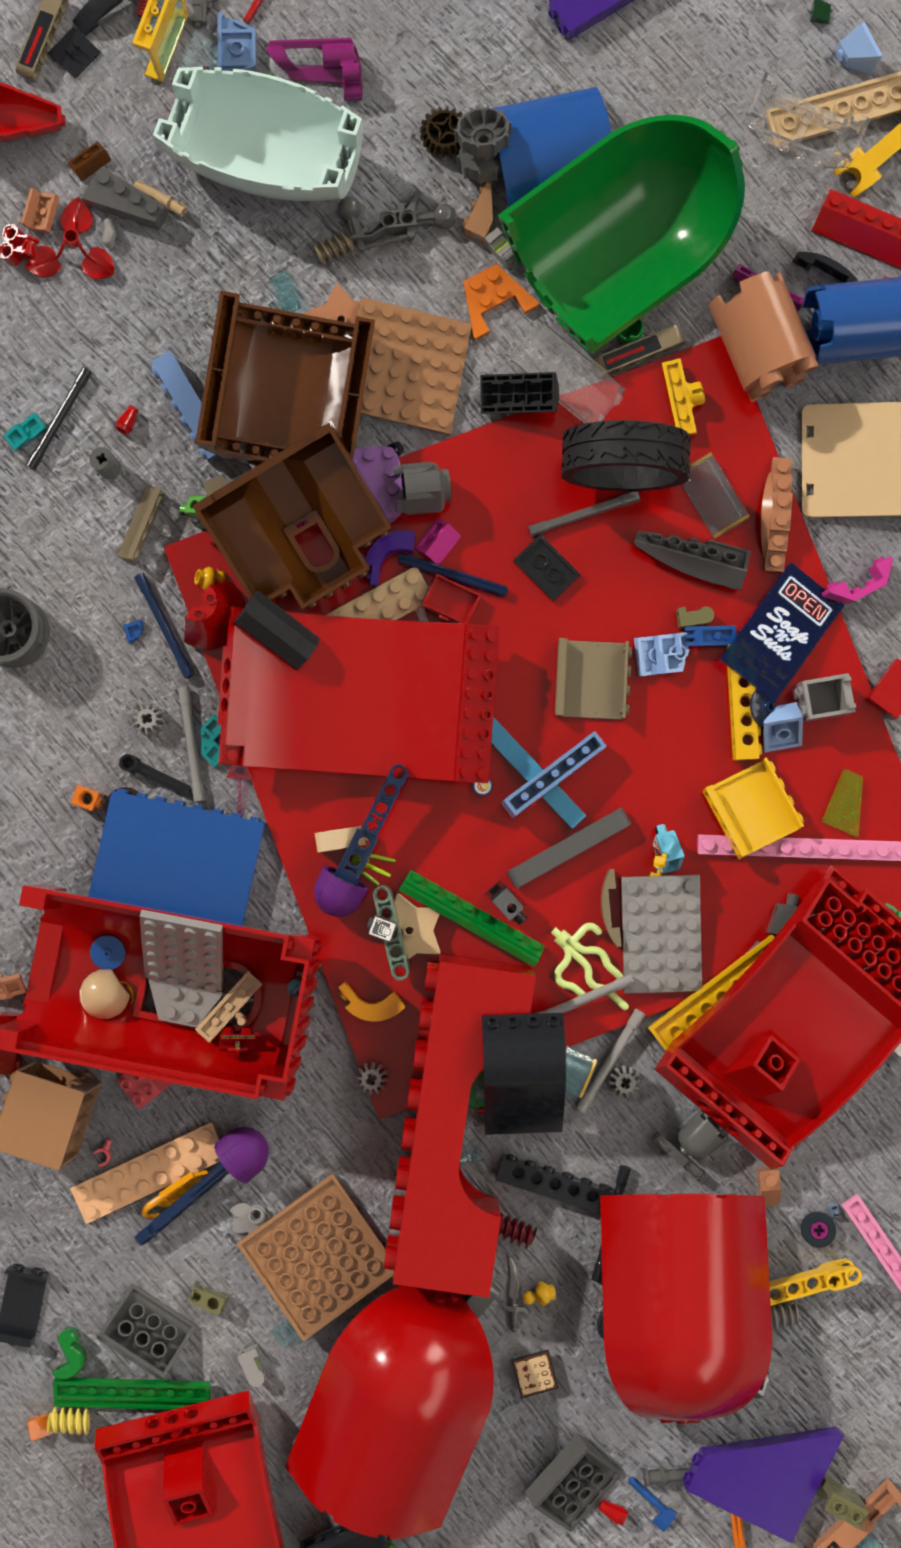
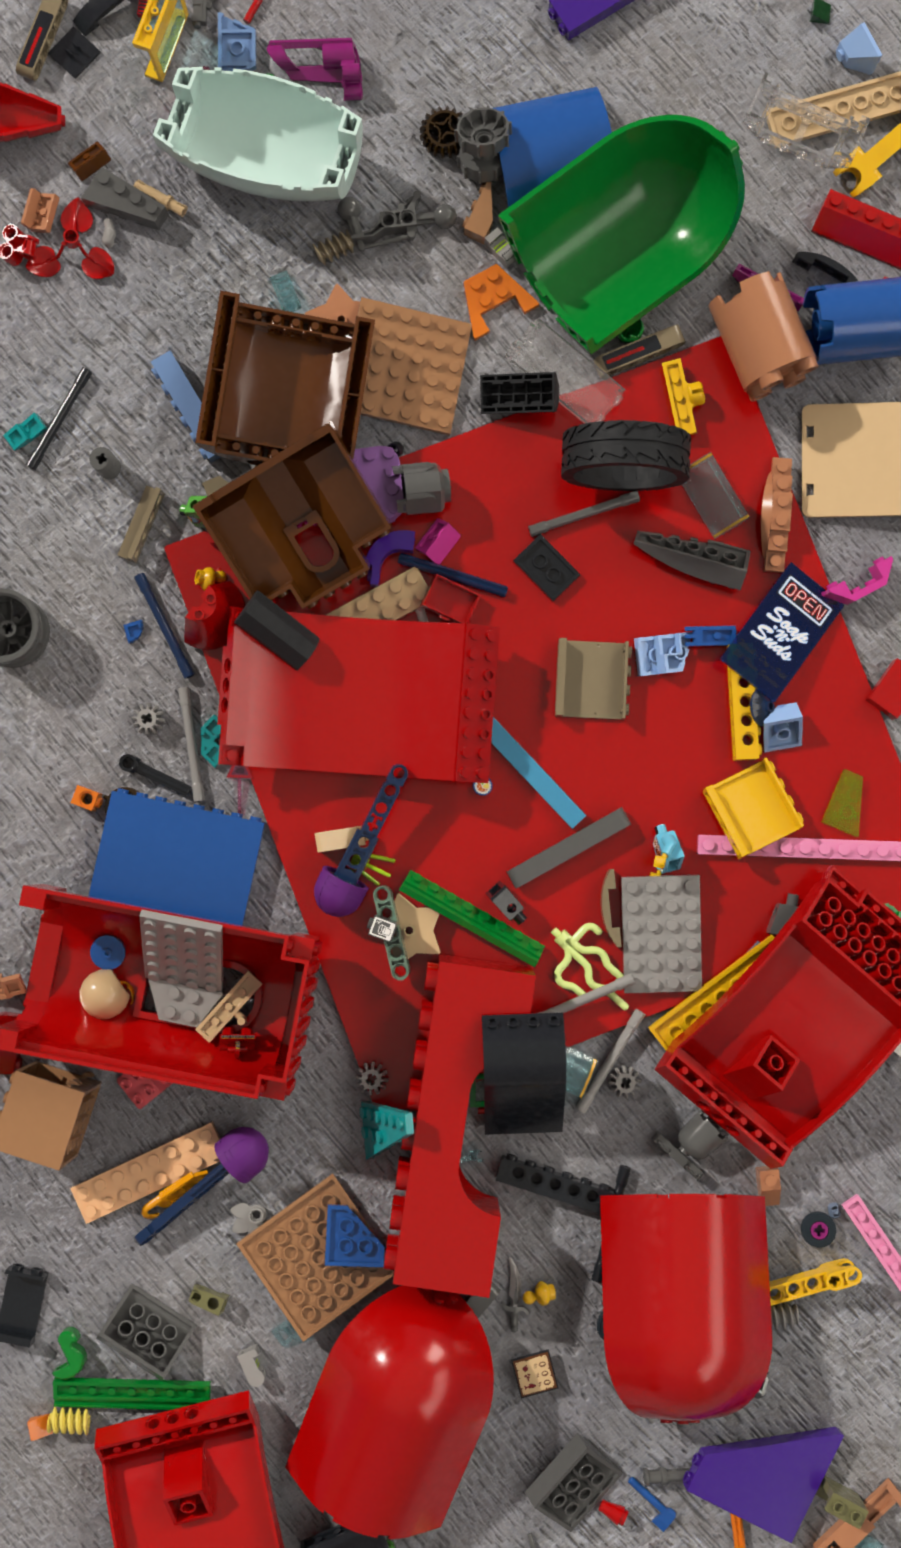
(105, 1148): coral piece -> none
(126, 421): red cone -> none
(294, 987): medium azure plate -> none
(350, 1240): none -> blue plate
(371, 1011): light orange arch -> none
(383, 1127): none -> teal wing
(517, 1231): dark red piece -> none
(553, 774): medium blue brick -> none
(694, 618): olive leg -> none
(825, 697): light grey container -> none

